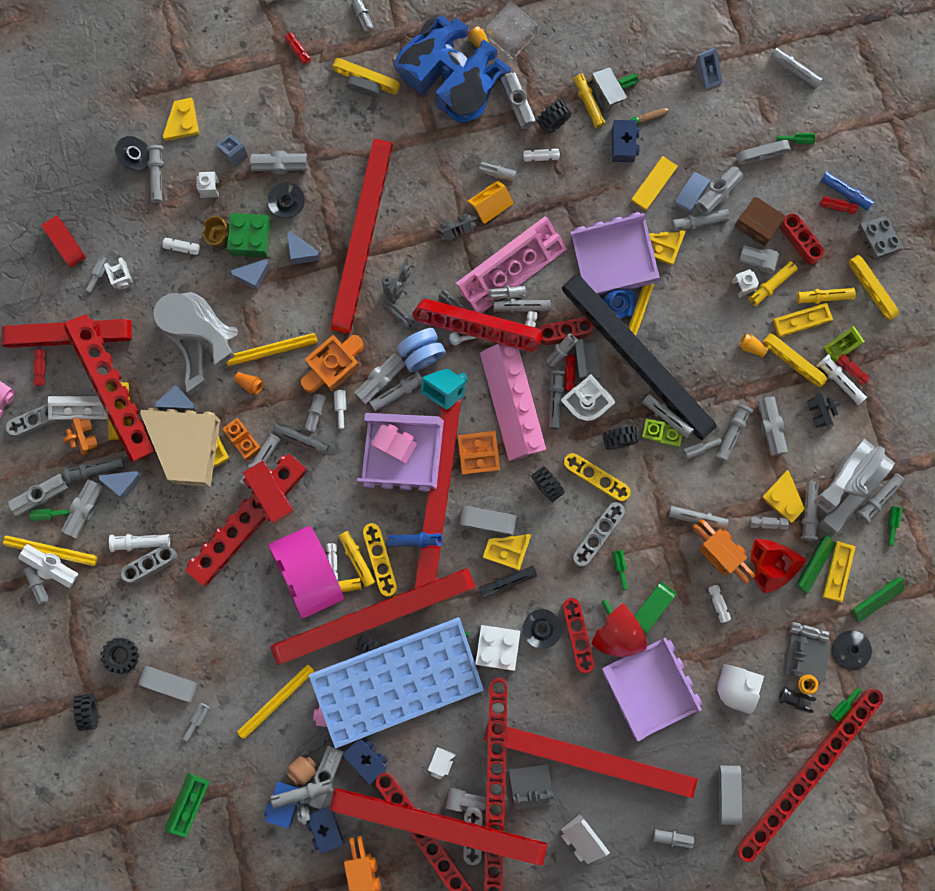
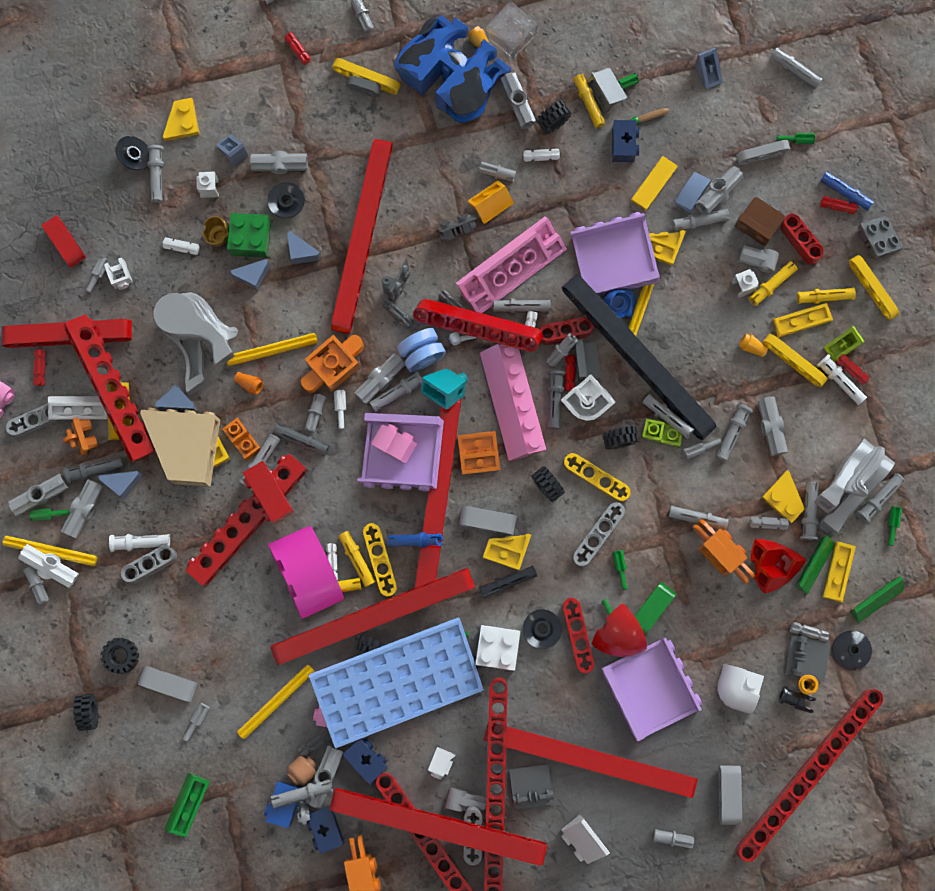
(507, 292): light grey axle -> none
(719, 603): white axle -> none
(819, 402): black hips -> none
(844, 706): green axle -> none

